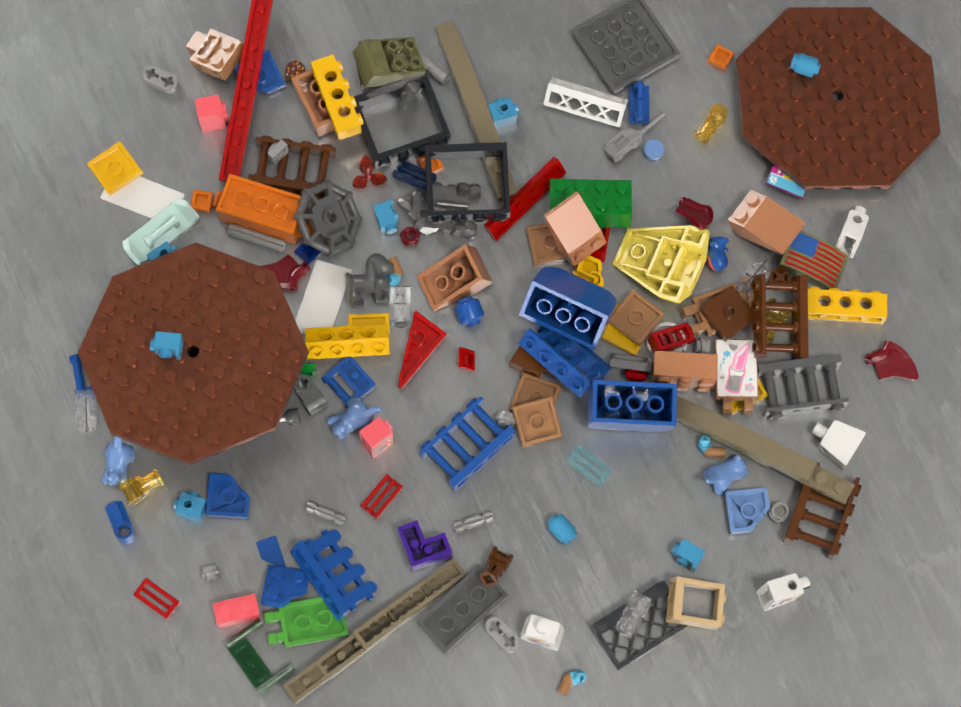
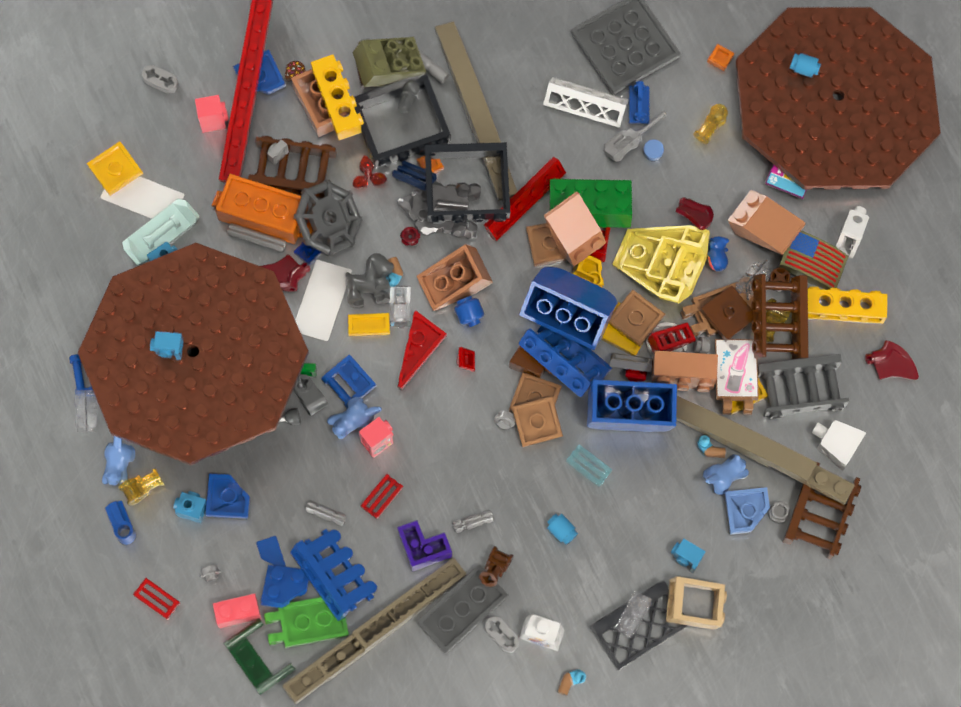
(202, 201): orange tile -> none
(214, 53): piece -> none
(347, 341): yellow brick -> none
(386, 217): dark azure brick -> none
(472, 463): blue fence -> none
(503, 112): dark azure brick -> none
(782, 590): white torso -> none

